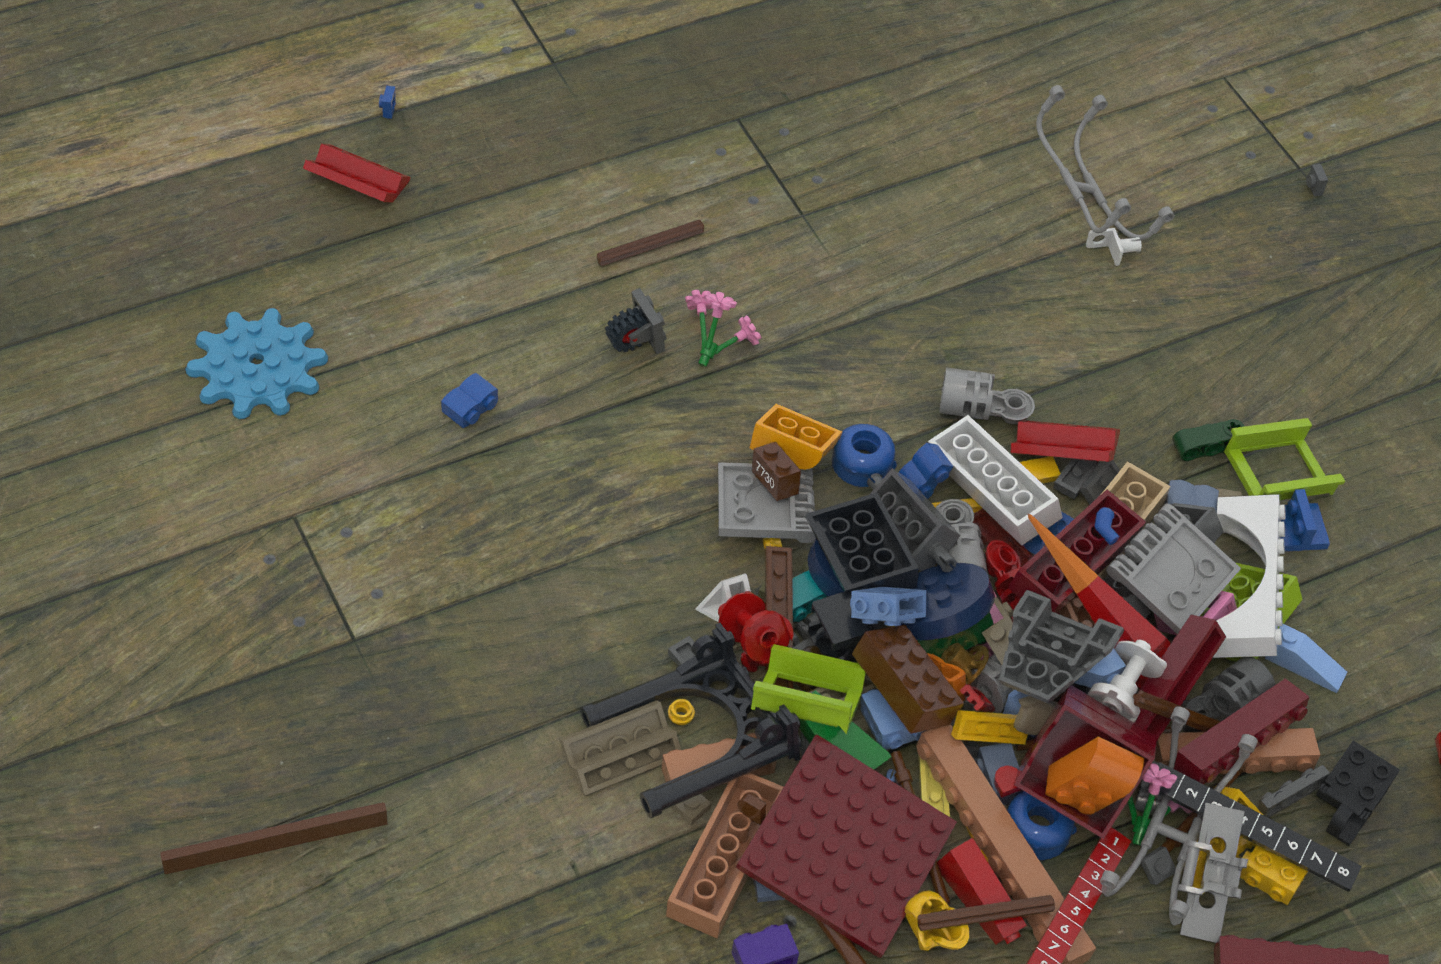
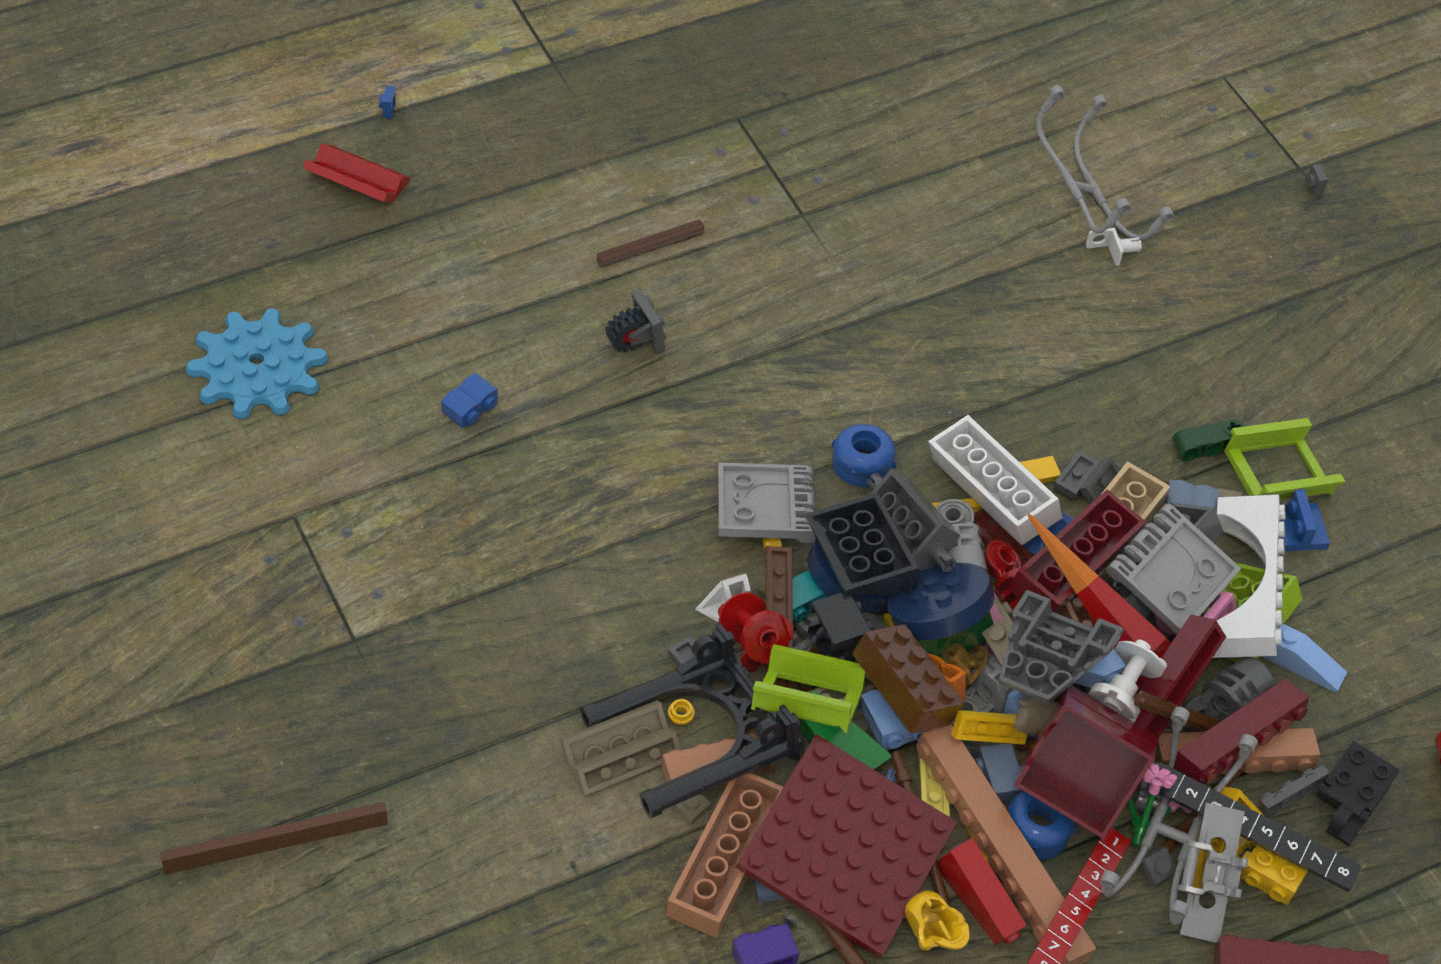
(718, 303): bright pink plant -> none
(752, 808): reddish brown tile -> none
(776, 471): reddish brown brick -> none
(798, 436): light orange brick -> none
(888, 605): medium blue brick -> none
(927, 468): blue brick -> none
(972, 395): light grey cylinder -> none
(977, 698): red tile -> none
(985, 913): reddish brown axle -> none
(1005, 780): red tile -> none
(1066, 440): red slope -> none
(1093, 776): orange brick -> none
(1103, 525): blue arm -> none

